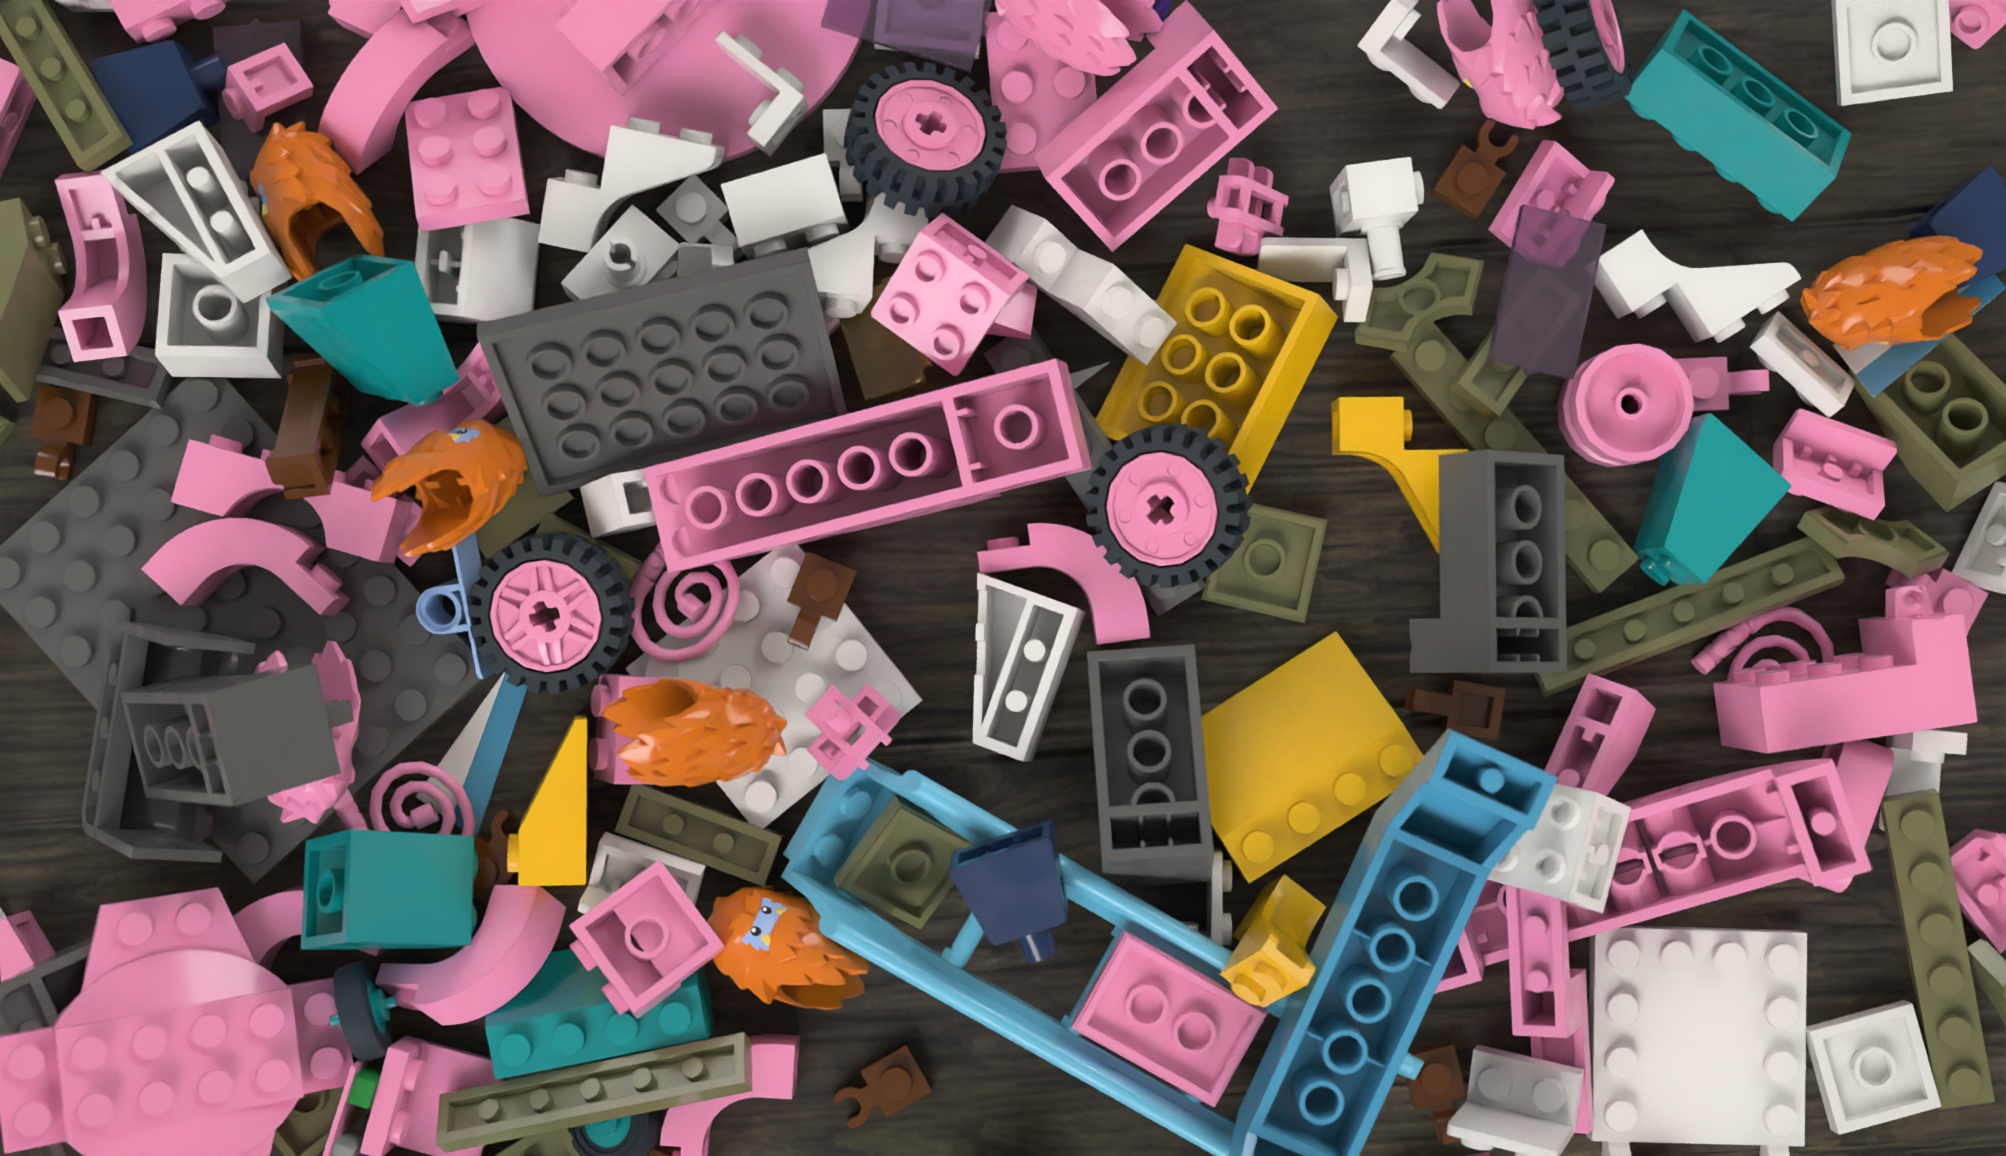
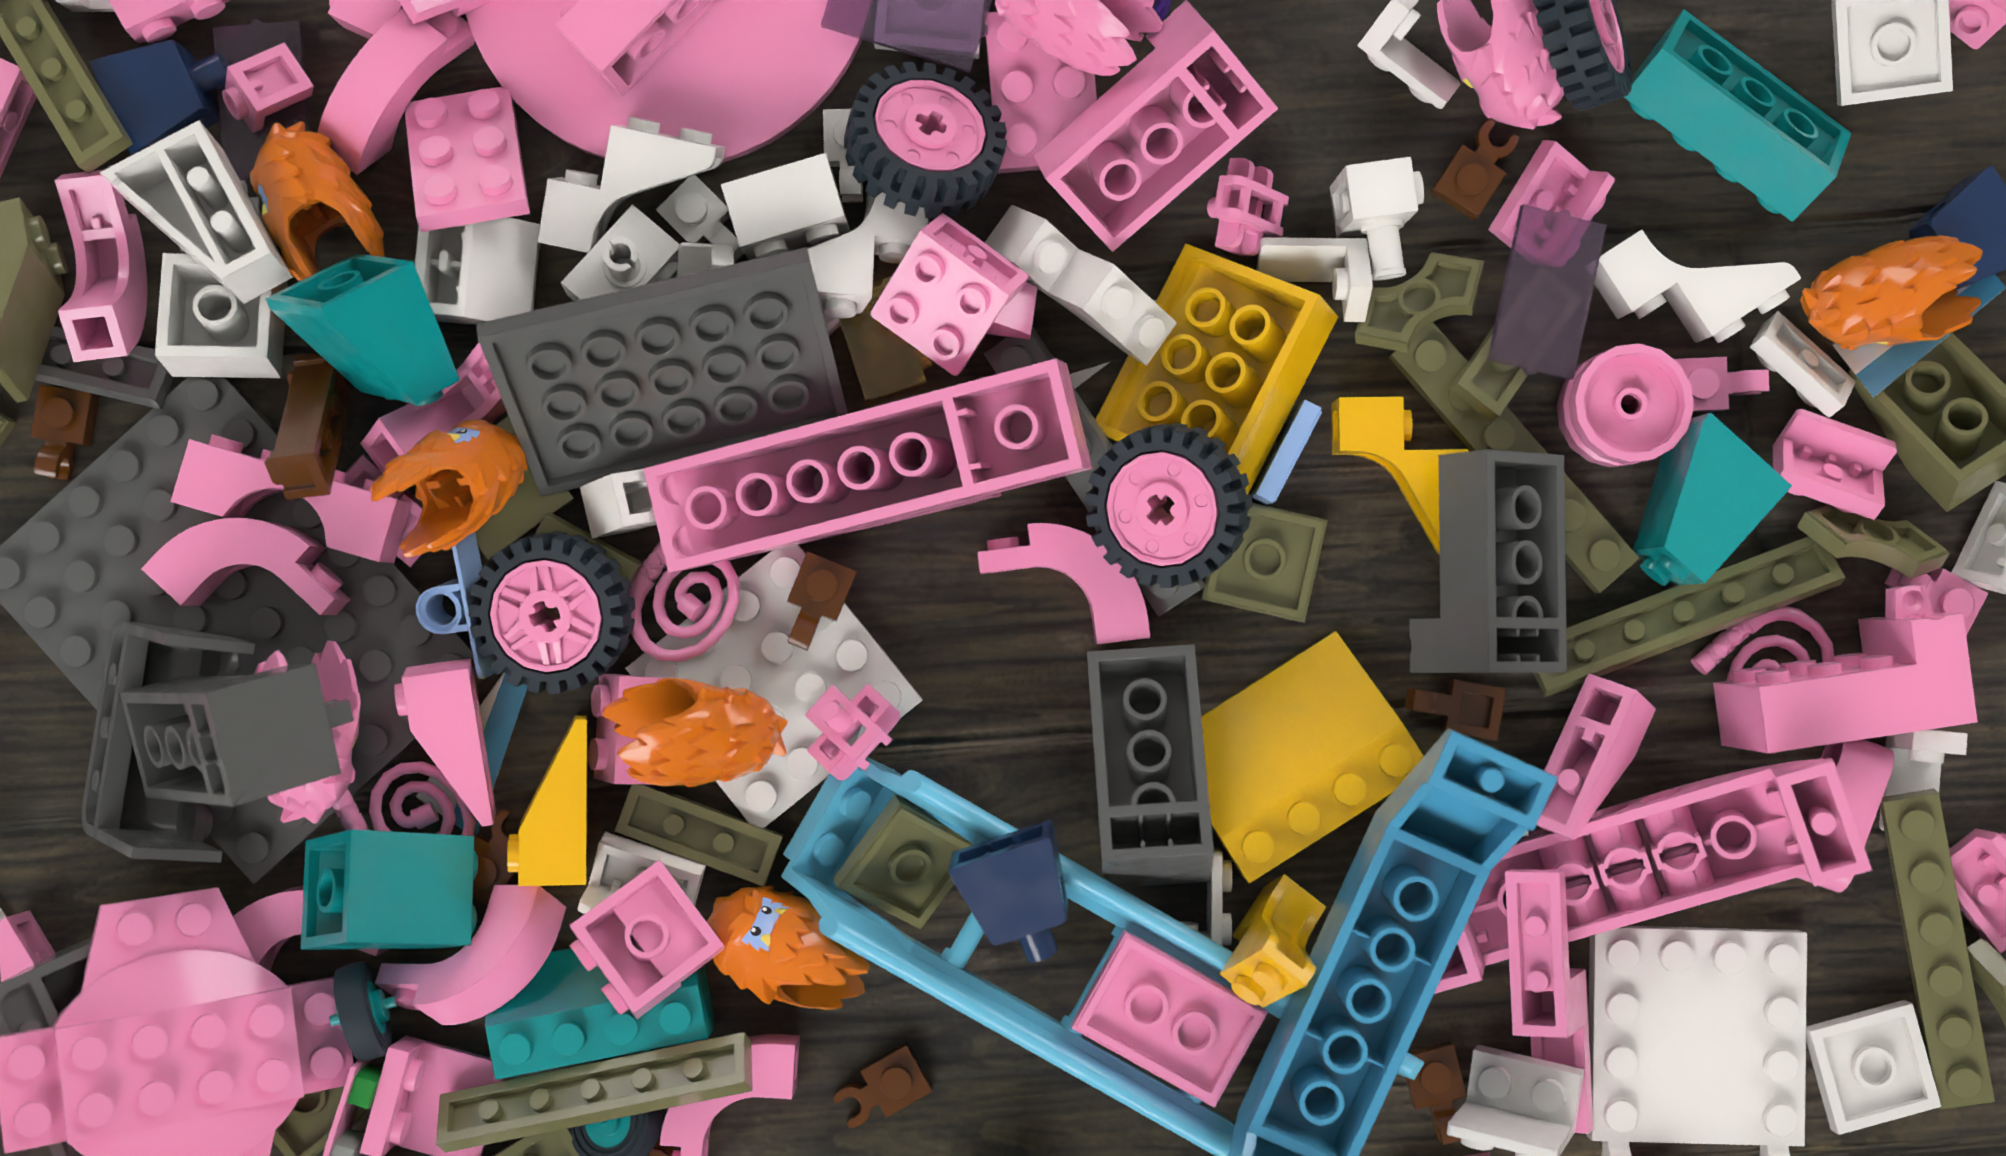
(449, 727): none -> bright pink slope
(775, 118): white bracket -> none
(1020, 664): white wedge -> none
(1286, 452): none -> light blue tile
(1570, 849): white bracket -> none

